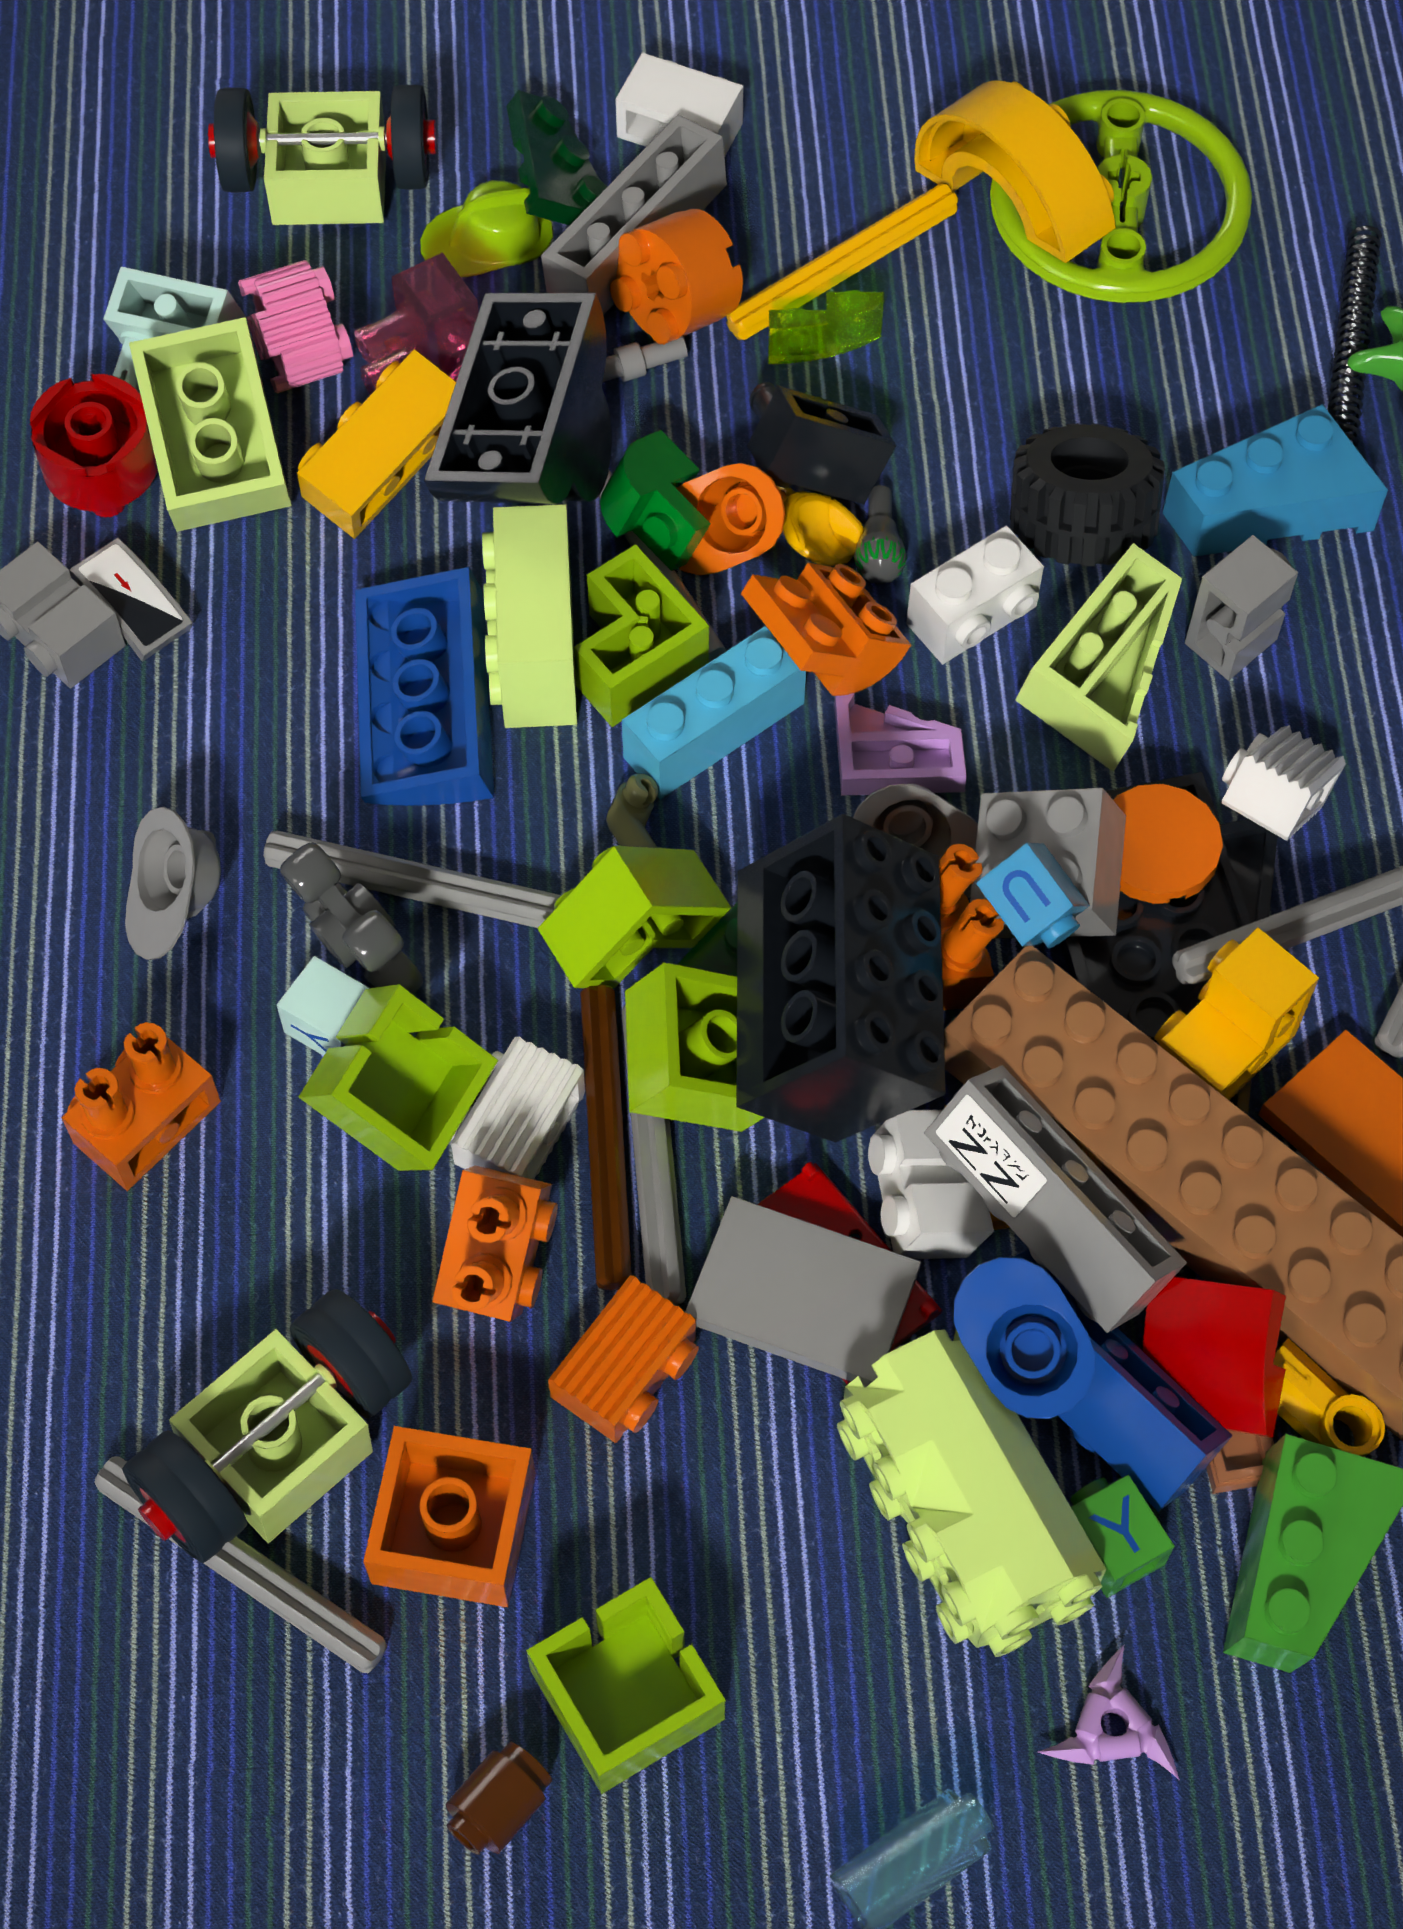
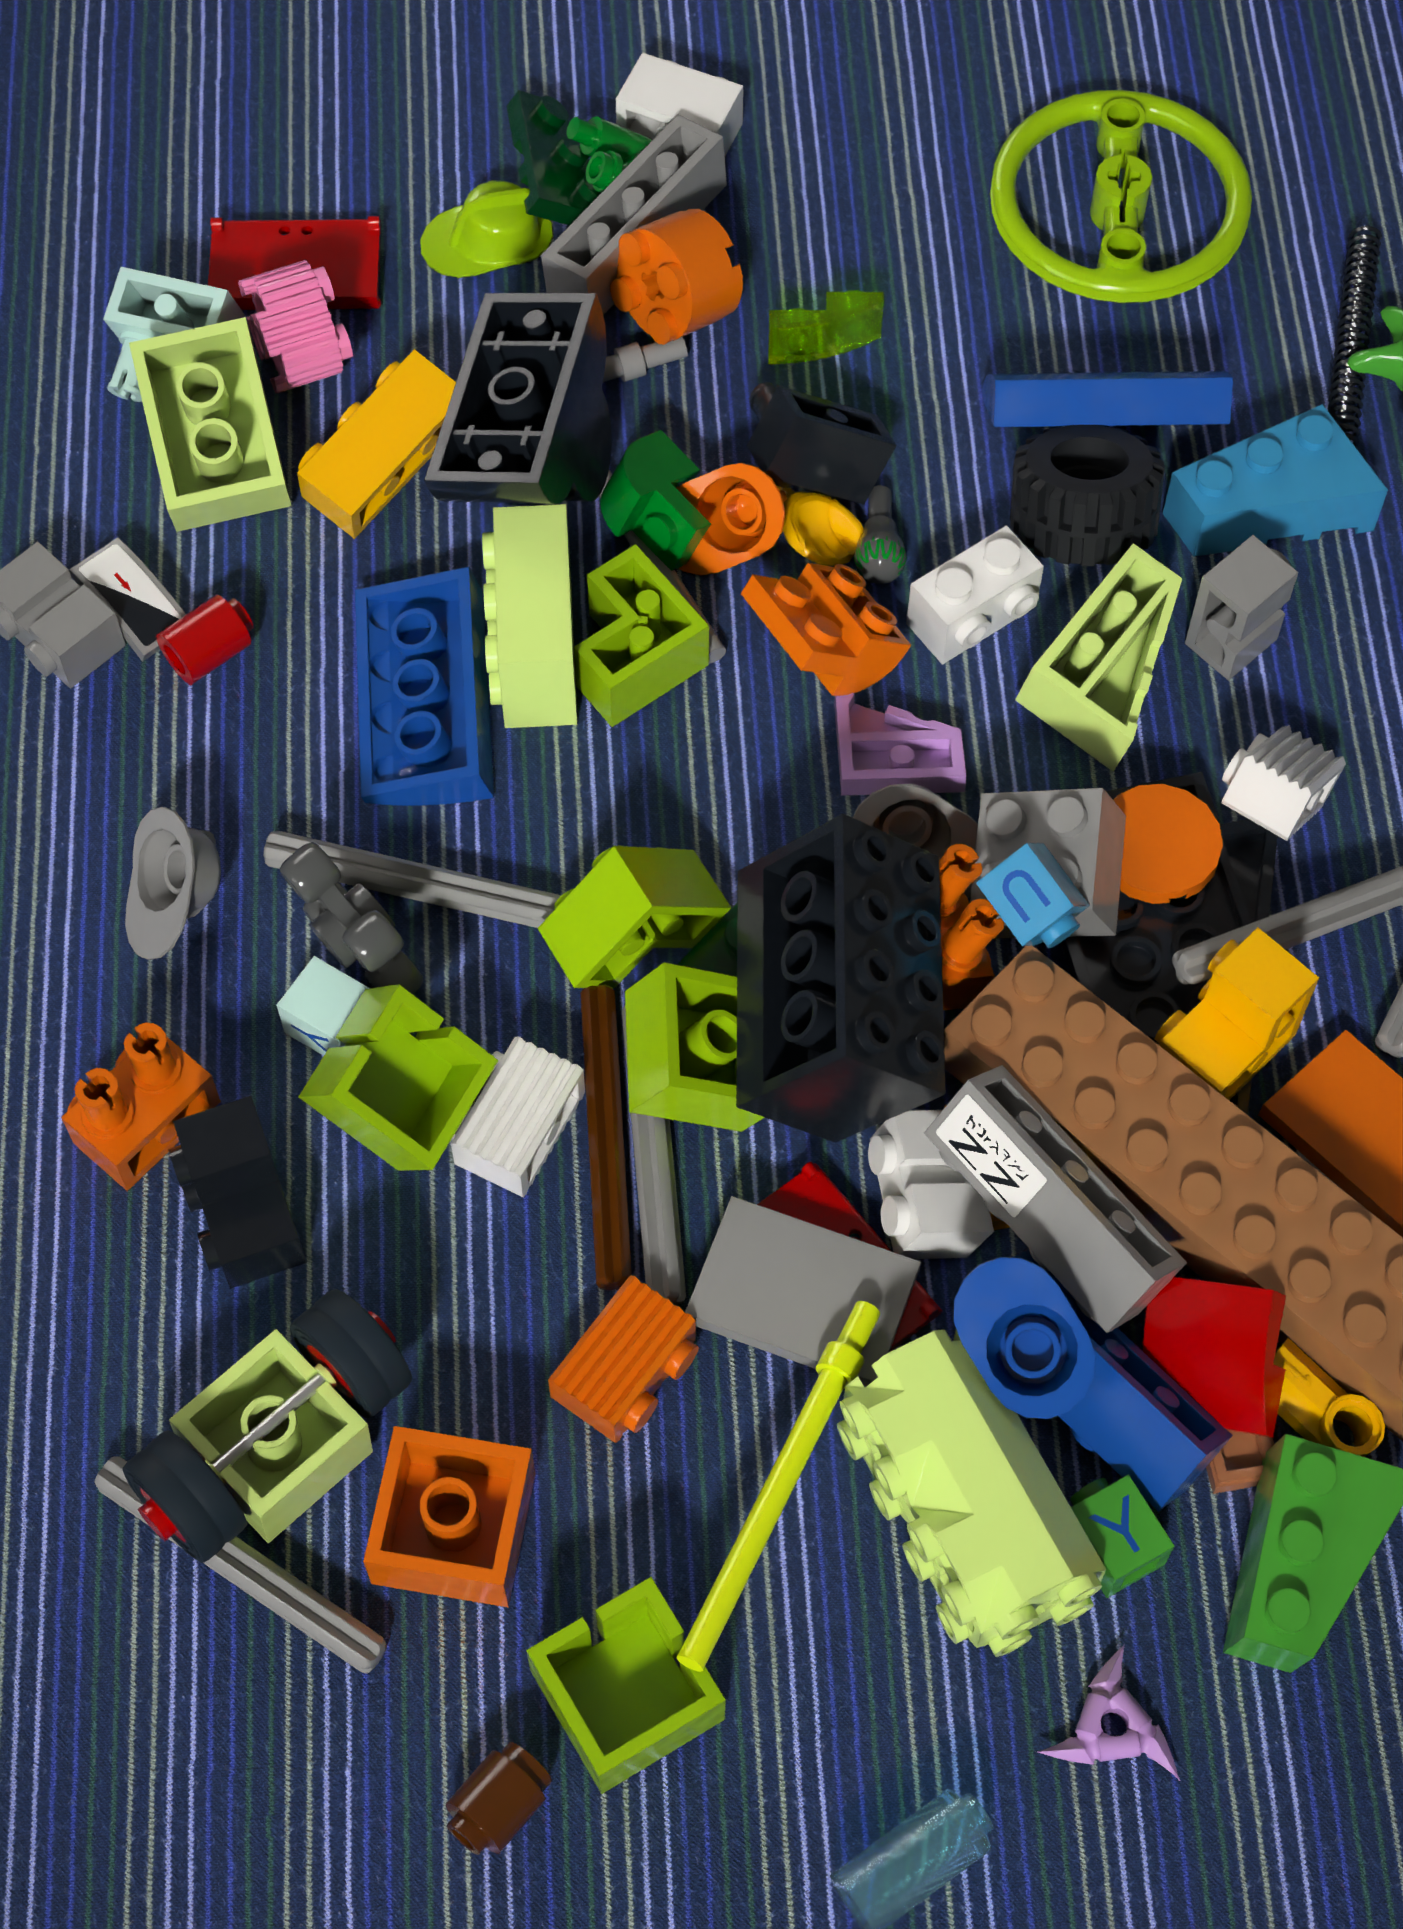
(93, 443): red brick -> none
(206, 638): none -> red brick
(233, 1178): none -> black brick
(323, 151): yellowish green brick -> none
(342, 246): none -> red door
(431, 316): clear pink brick -> none
(495, 1243): orange brick -> none
(608, 146): none -> green plant
(632, 810): olive arm -> none
(713, 711): medium azure brick -> none
(836, 1369): none -> neon yellow bar
(844, 260): yellow axle -> none
(1030, 155): yellow brick -> none
(1108, 398): none -> blue slope

